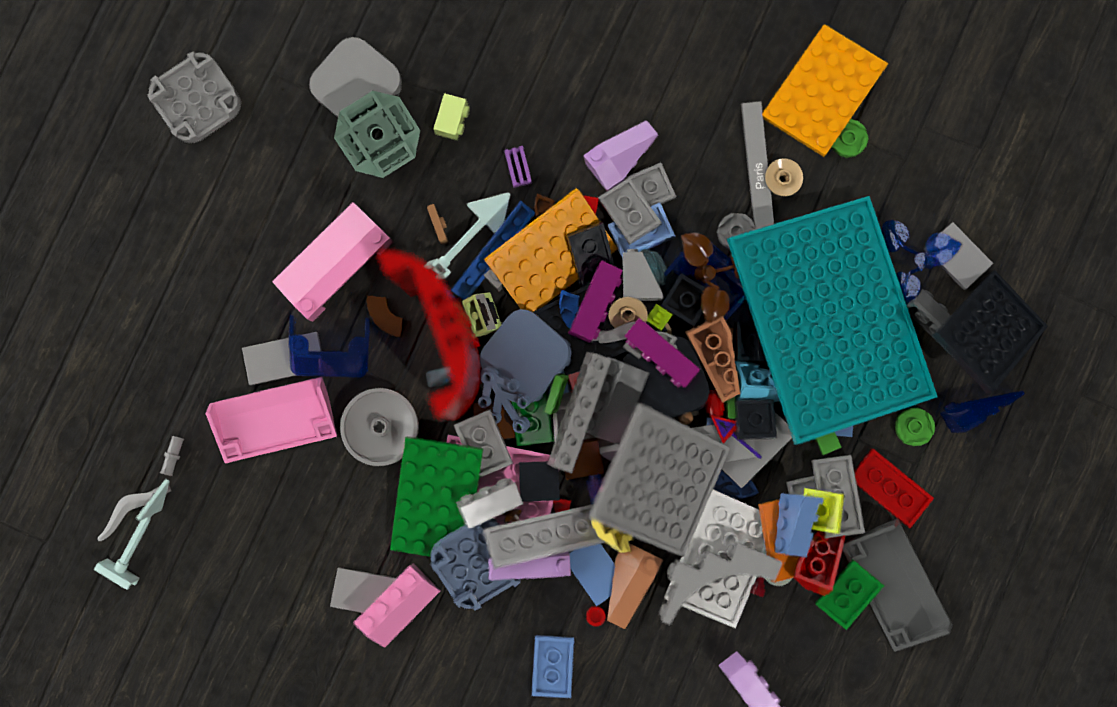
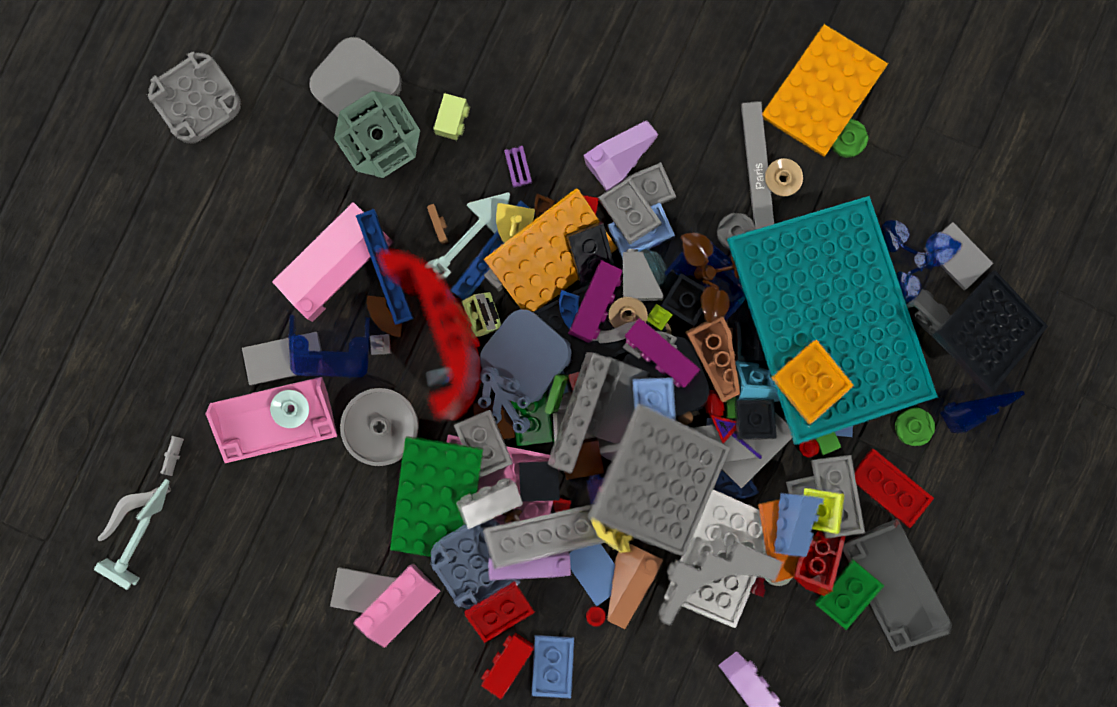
(281, 412): none -> light aqua dish
(377, 243): none -> blue tile
(380, 344): none -> light grey tile
(499, 612): none -> red tile
(507, 665): none -> red brick
(512, 219): none -> light yellow shield
(656, 395): none -> light blue tile
(809, 448): none -> red tile
(812, 381): none -> light orange plate

